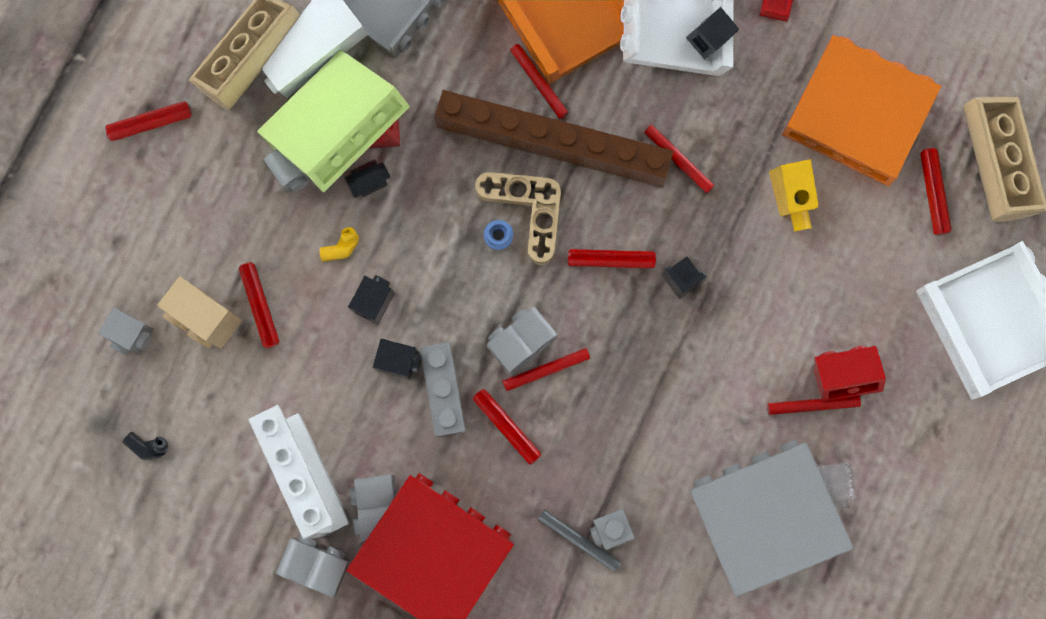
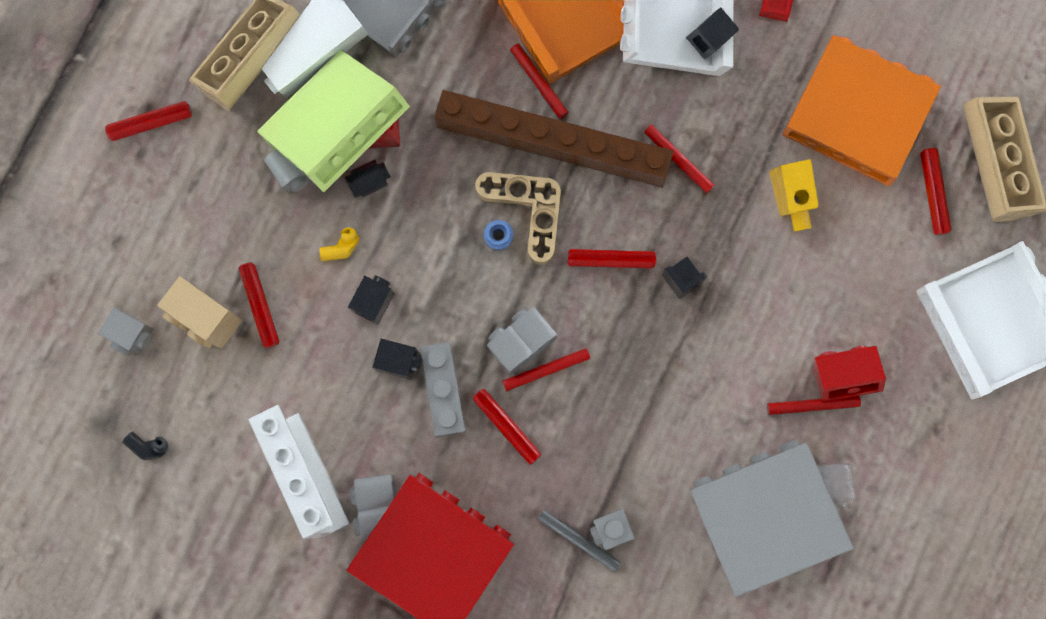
(313, 566): light grey brick -> none

